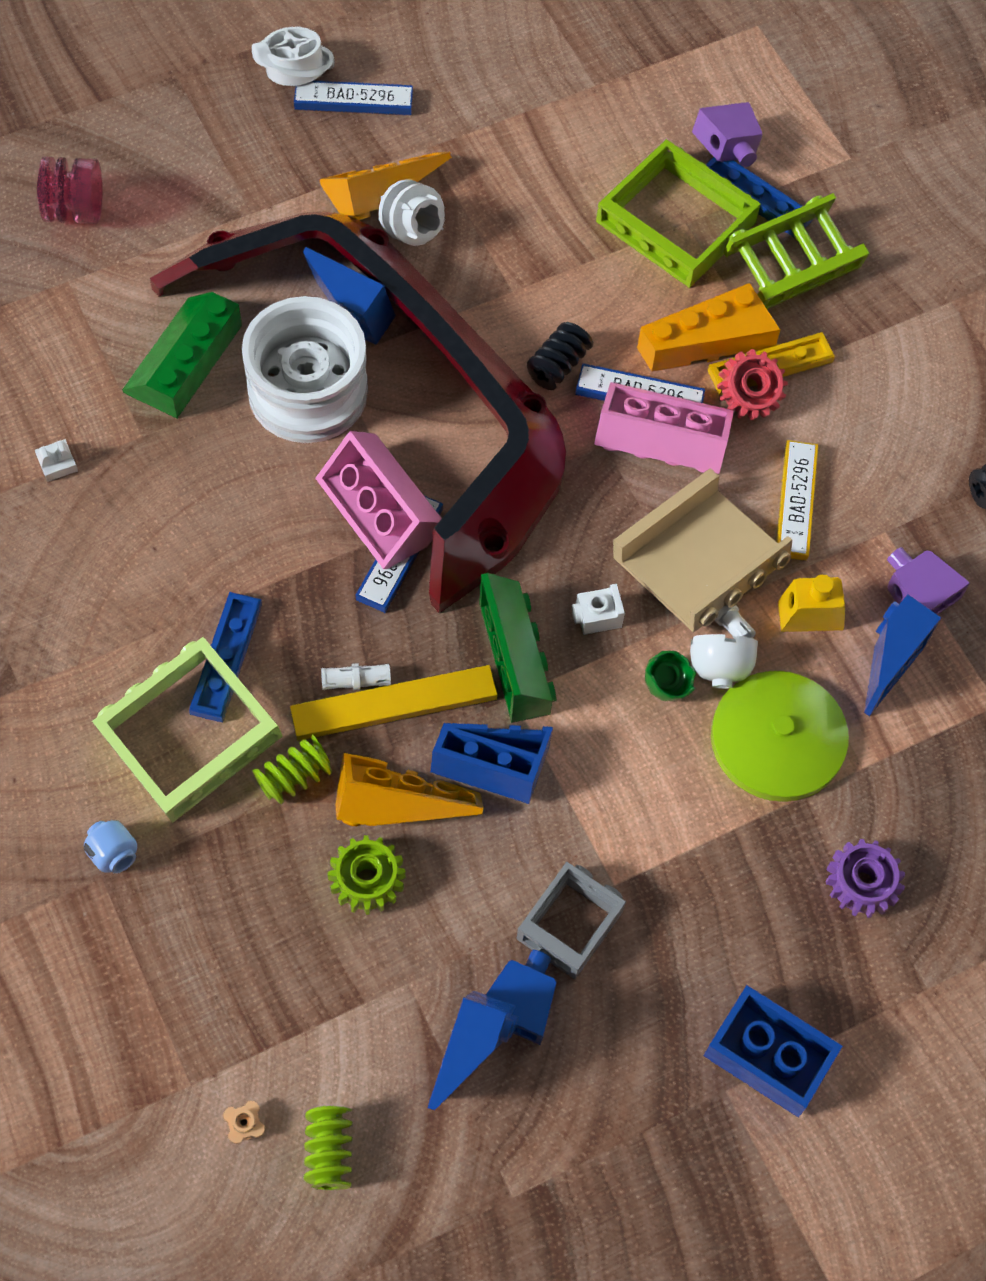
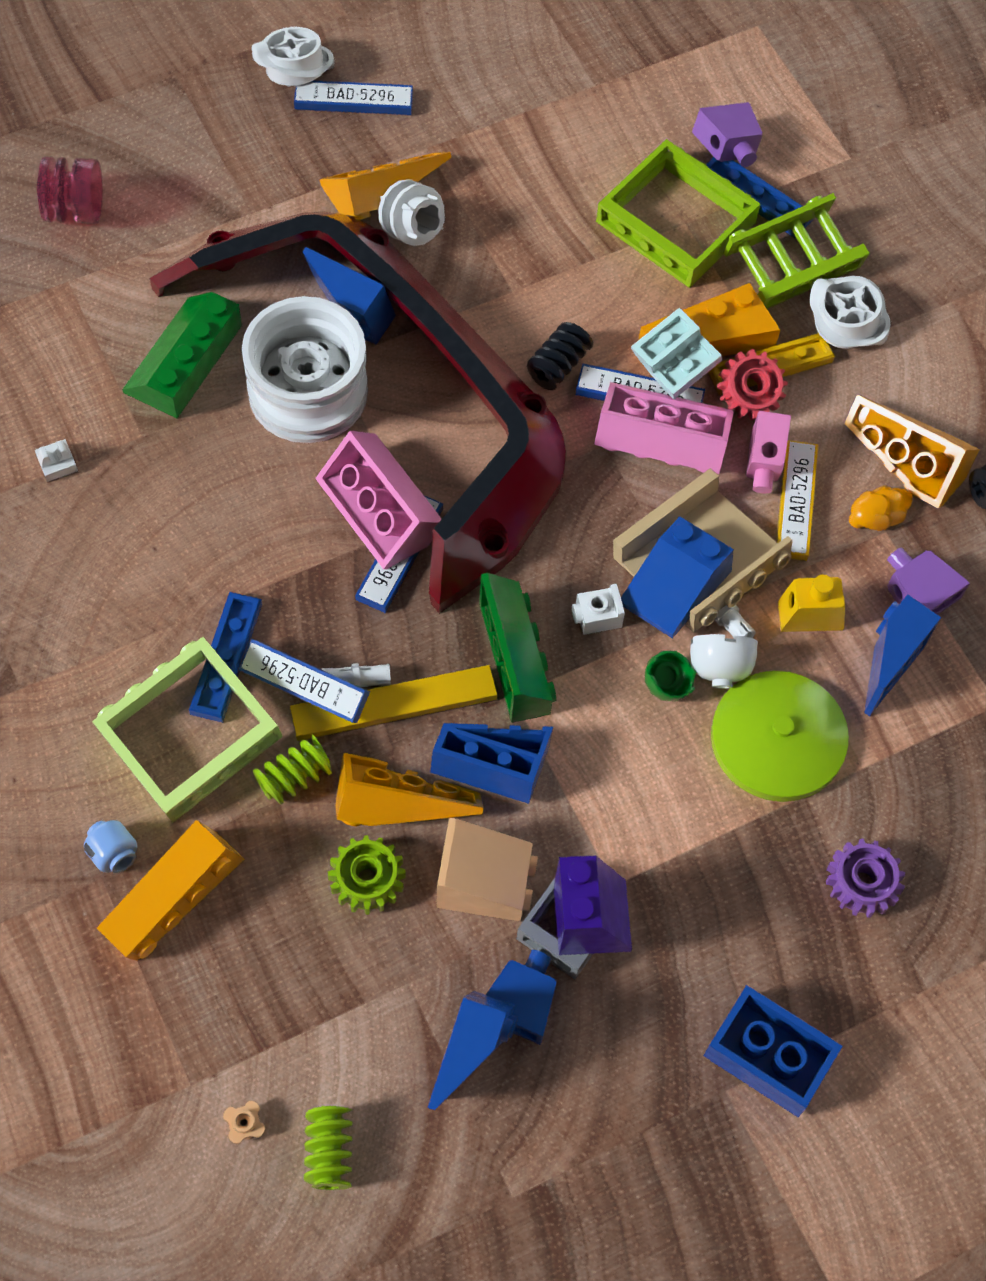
(170, 891): none -> light orange wedge
(304, 681): none -> white tile
(485, 872): none -> light nougat slope
(590, 907): none -> dark purple slope
(676, 353): none -> light aqua slope
(677, 576): none -> blue slope
(767, 450): none -> bright pink torso
(849, 303): none -> white piece
(880, 508): none -> light orange arm
(921, 456): none -> light orange wedge

